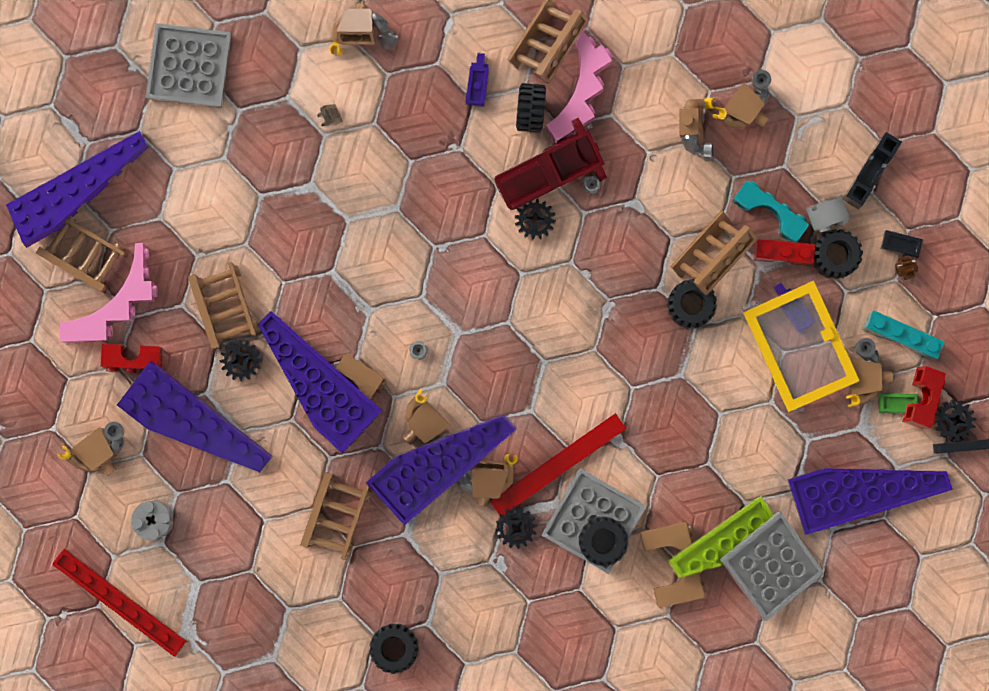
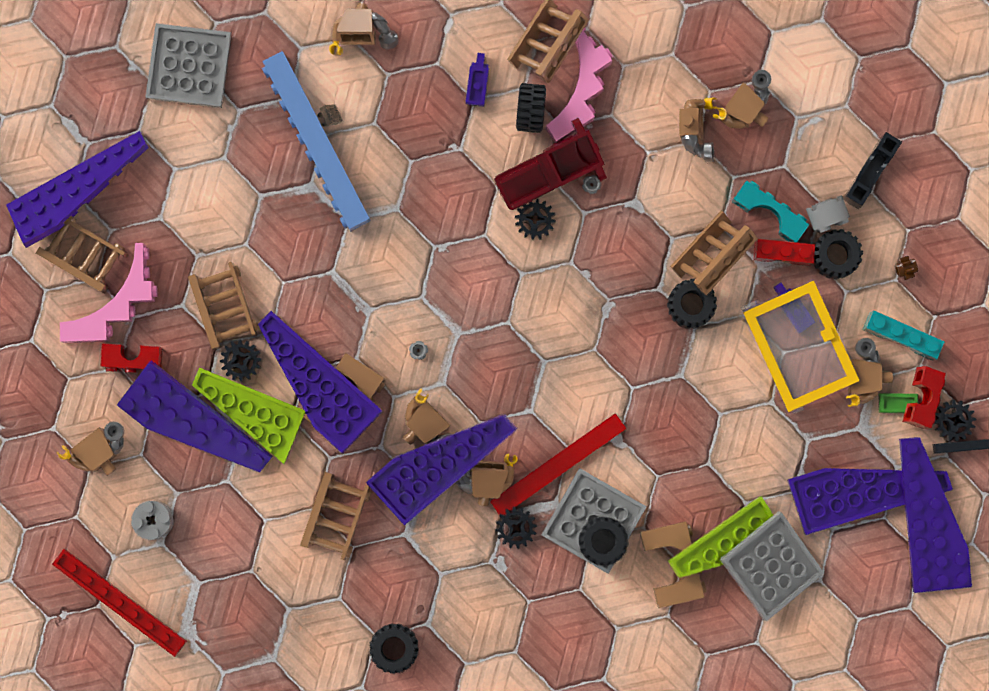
(260, 415): none -> lime wing
(316, 141): none -> medium blue brick
(901, 244): black plate -> none
(935, 541): none -> dark purple wing

